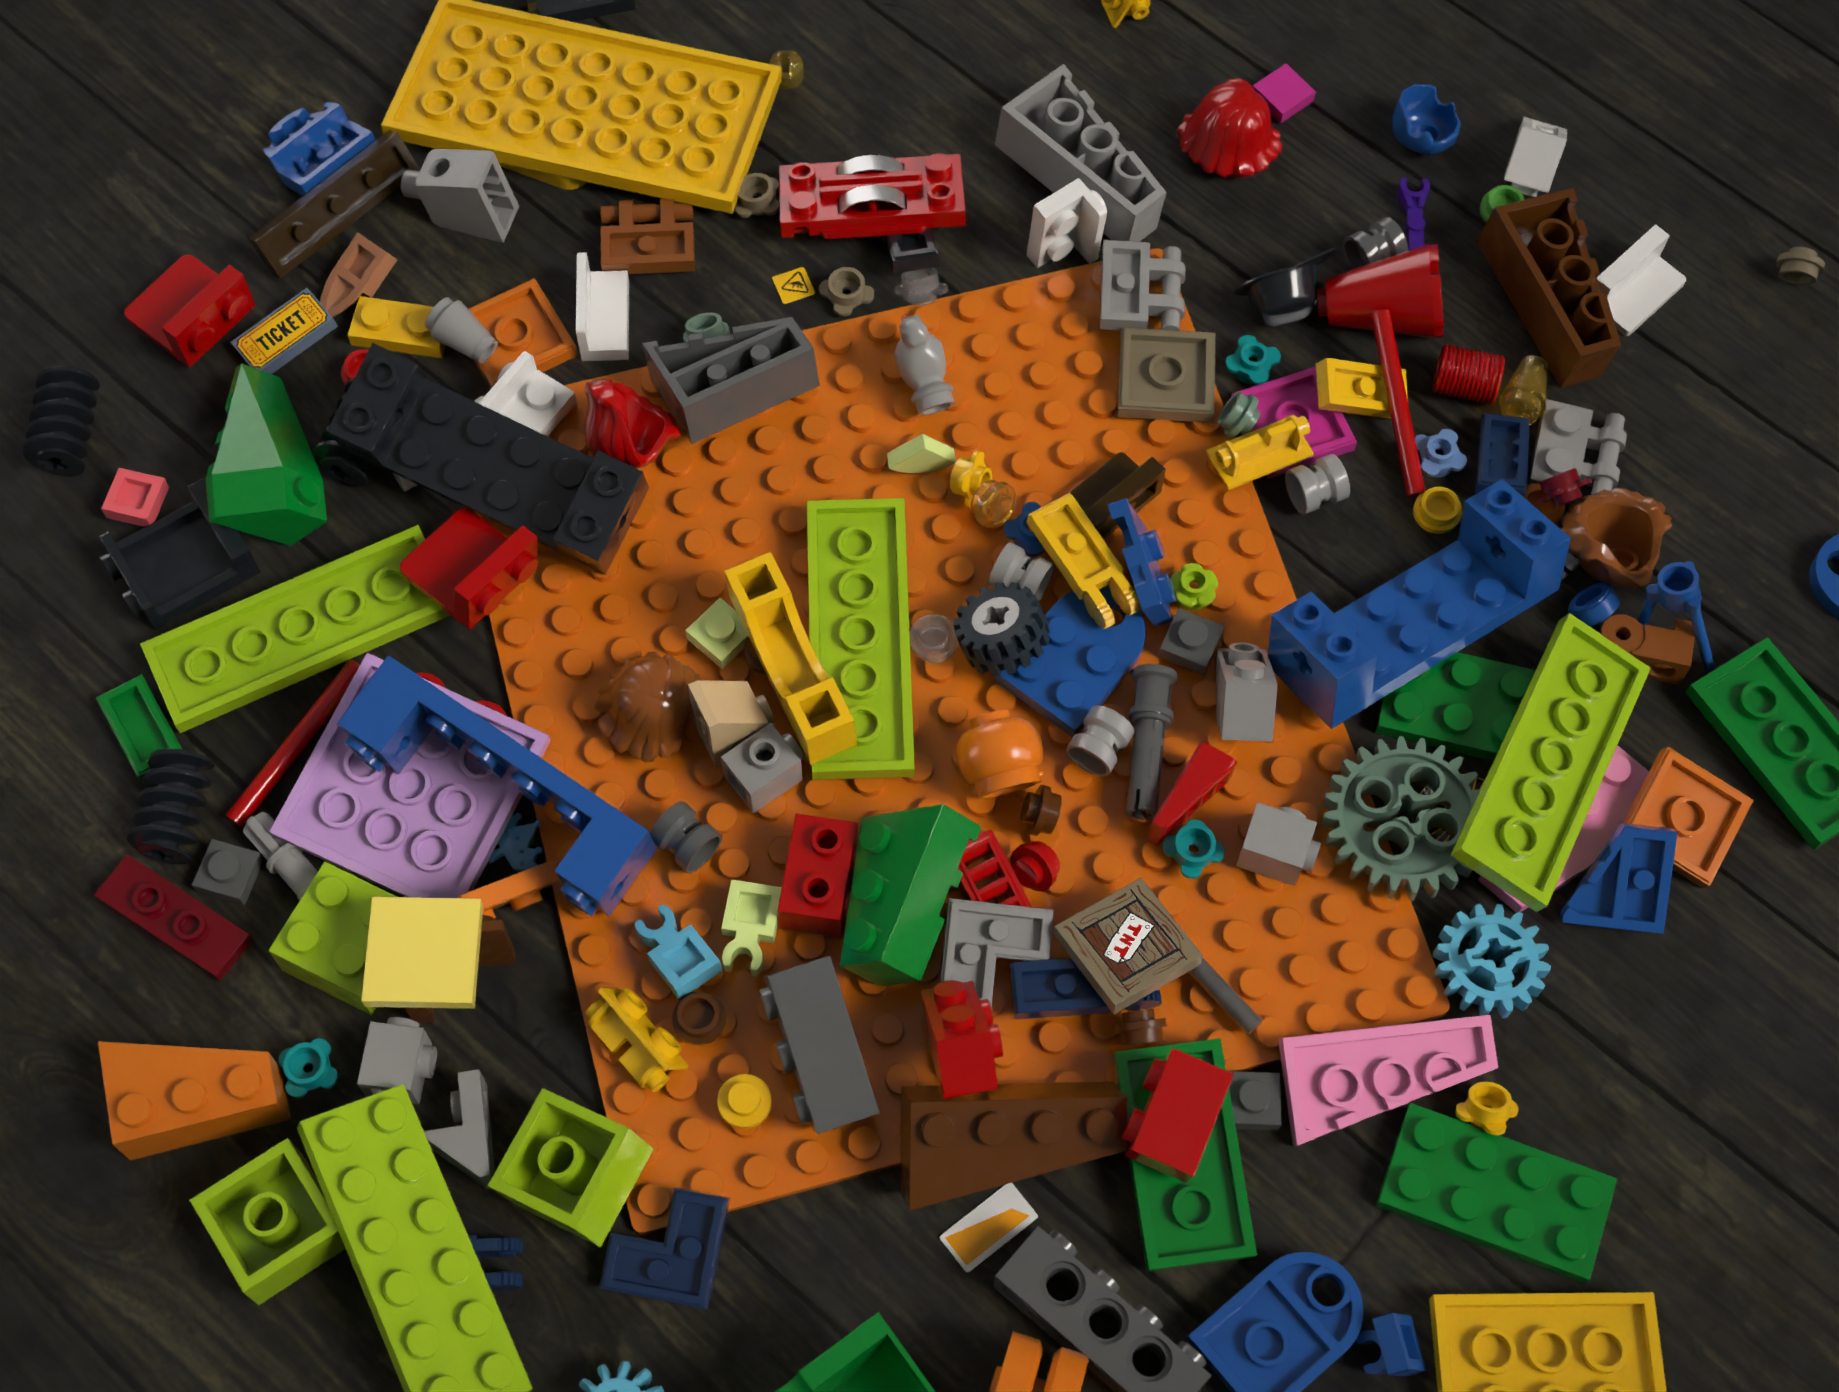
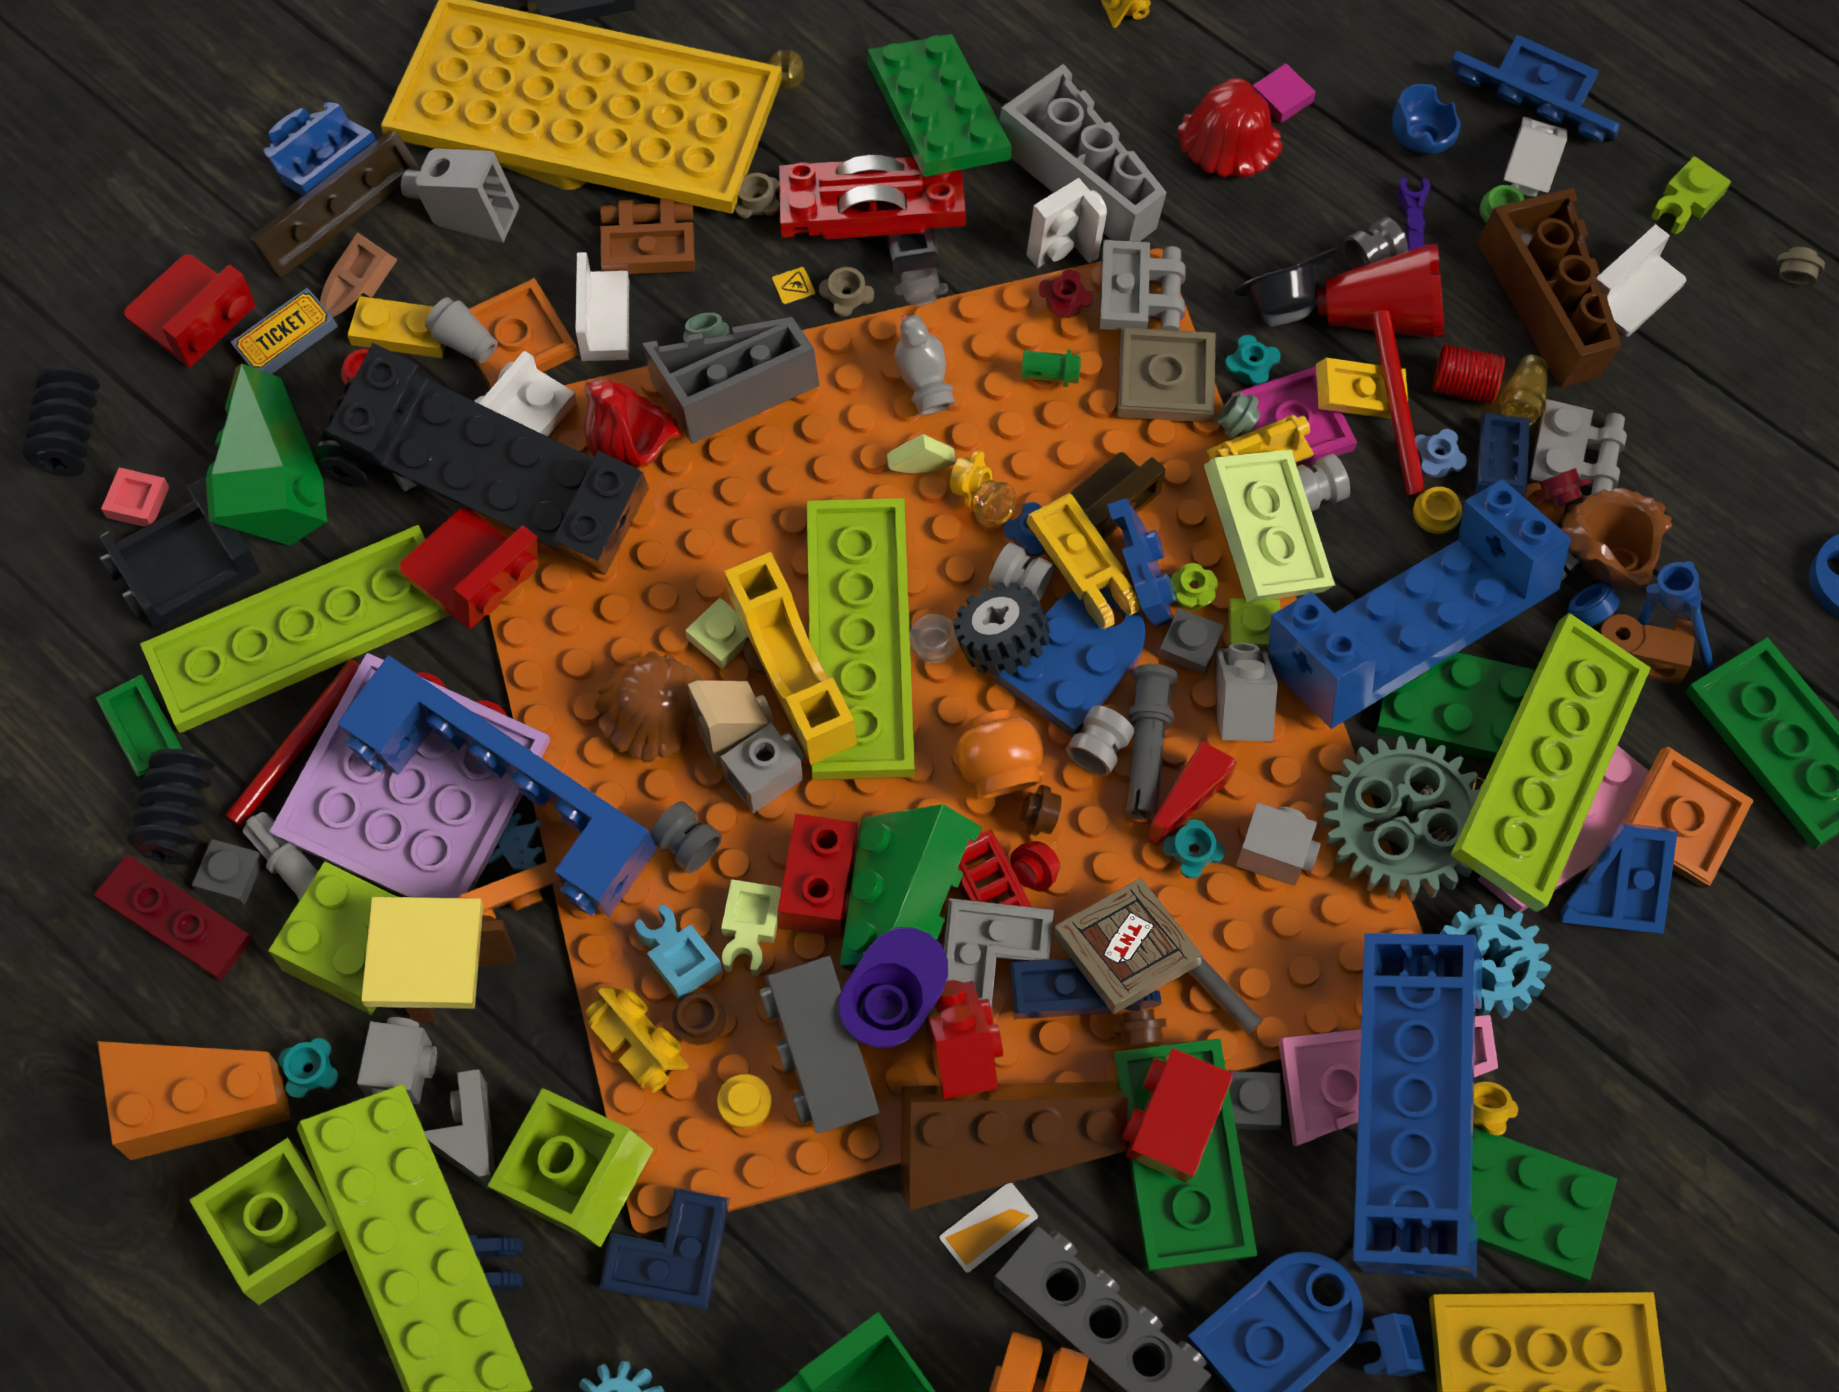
(893, 987): none -> dark purple piece
(938, 105): none -> green plate
(1051, 366): none -> green pin
(1066, 305): none -> dark red plate
(1251, 621): none -> lime plate
(1269, 525): none -> yellowish green plate
(1417, 1106): none -> blue plate
(1542, 80): none -> blue bracket
(1691, 192): none -> lime plate

